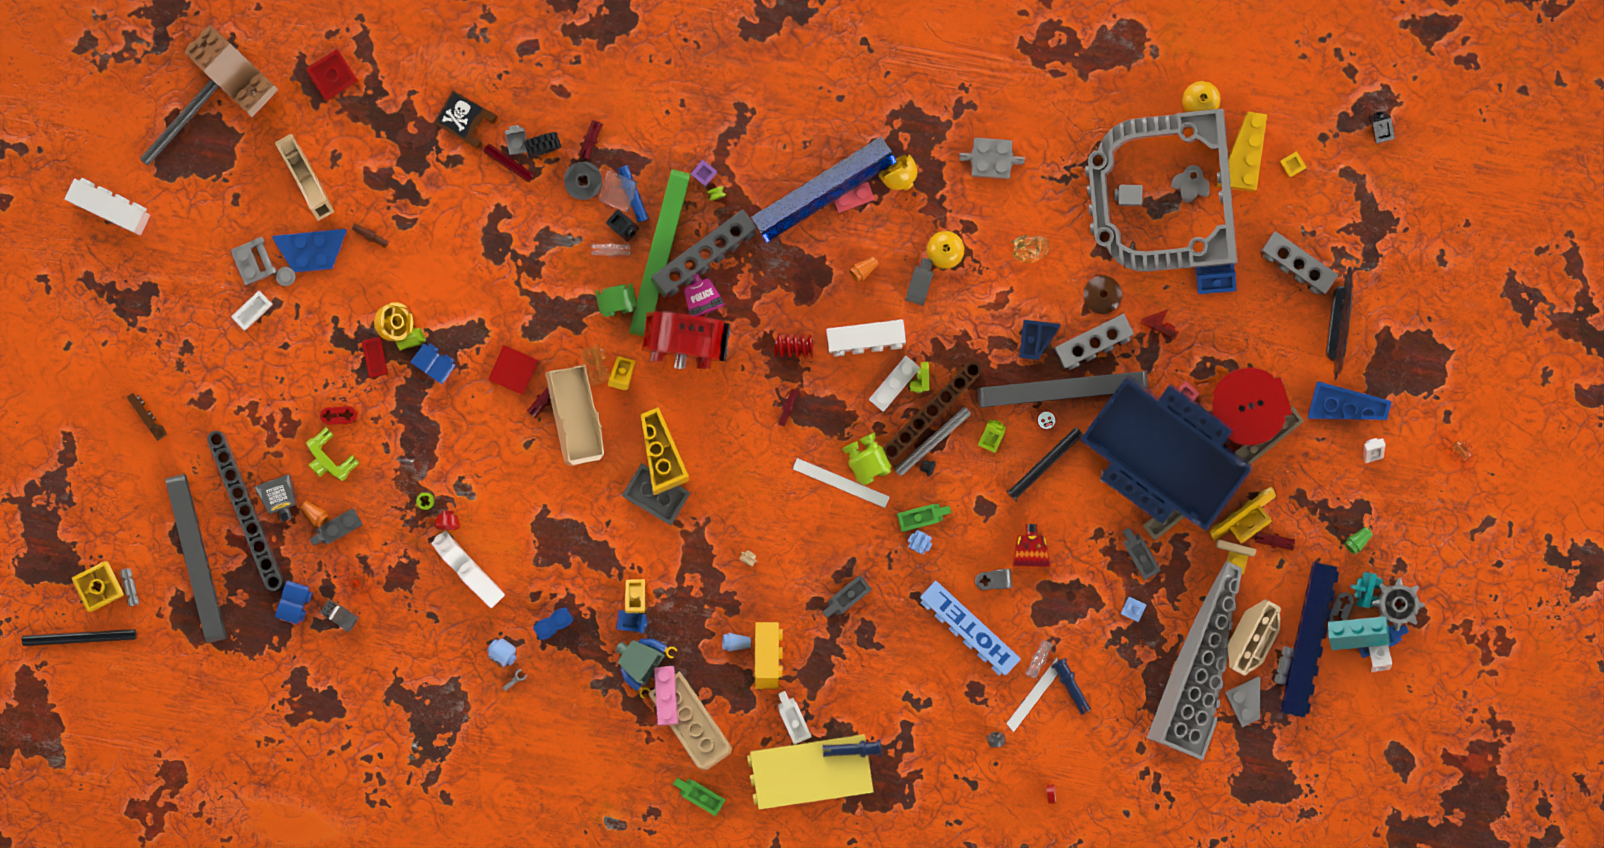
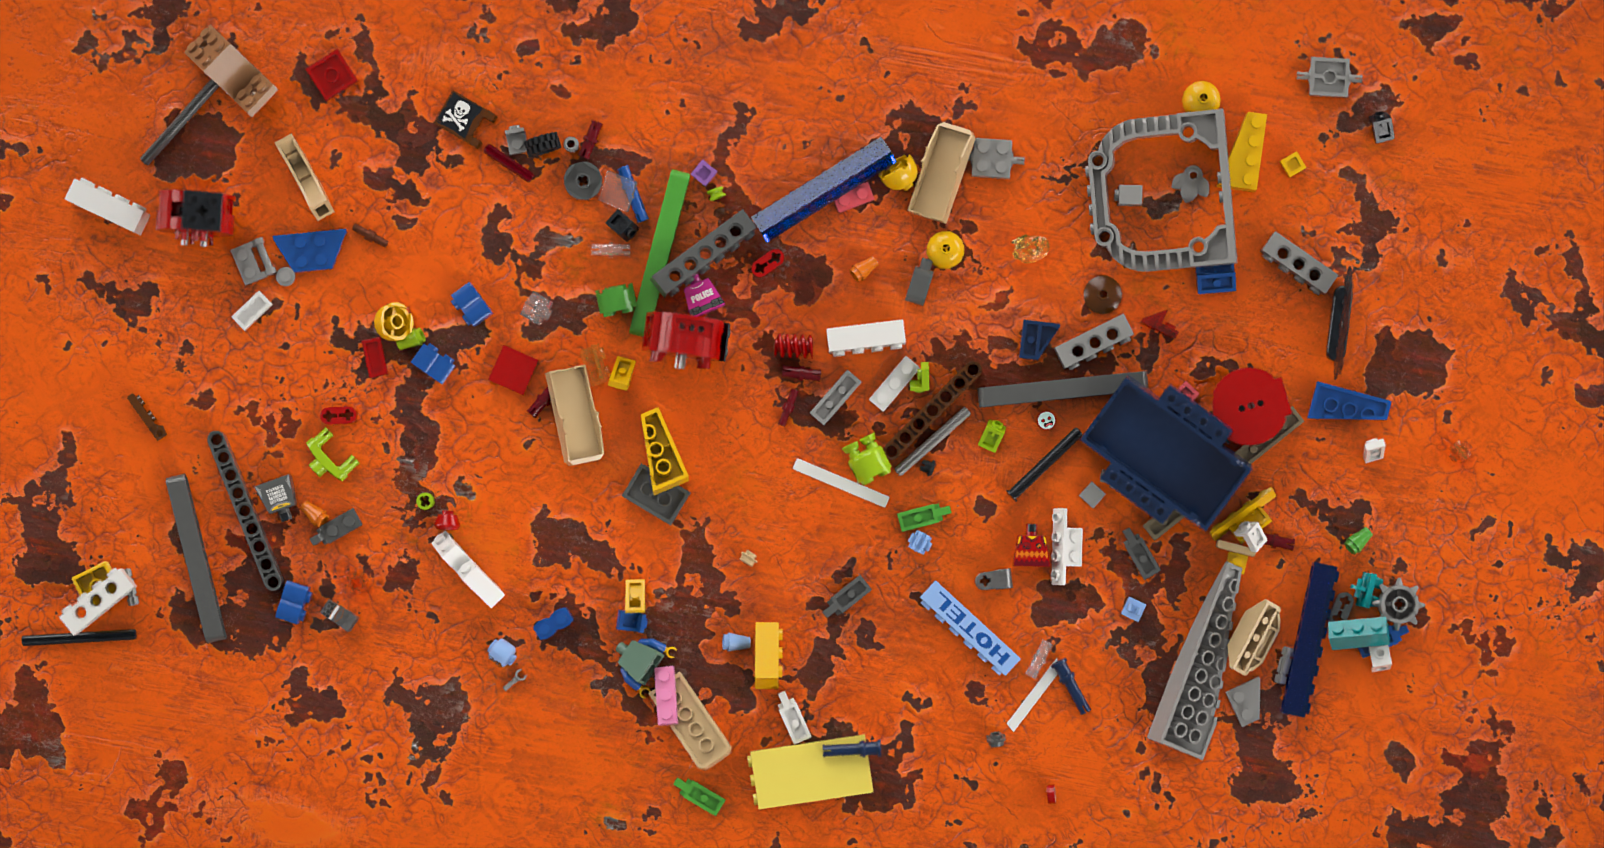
(70, 613): none -> white brick
(195, 215): none -> piece
(471, 304): none -> blue brick
(537, 308): none -> clear brick
(567, 141): none -> light grey pin
(764, 259): none -> red beam
(801, 373): none -> dark red pin
(835, 397): none -> light grey plate
(941, 172): none -> tan piece
(1065, 546): none -> white bracket
(1092, 494): none -> light grey tile
(1252, 534): none -> white bracket
(1329, 77): none -> light grey plate

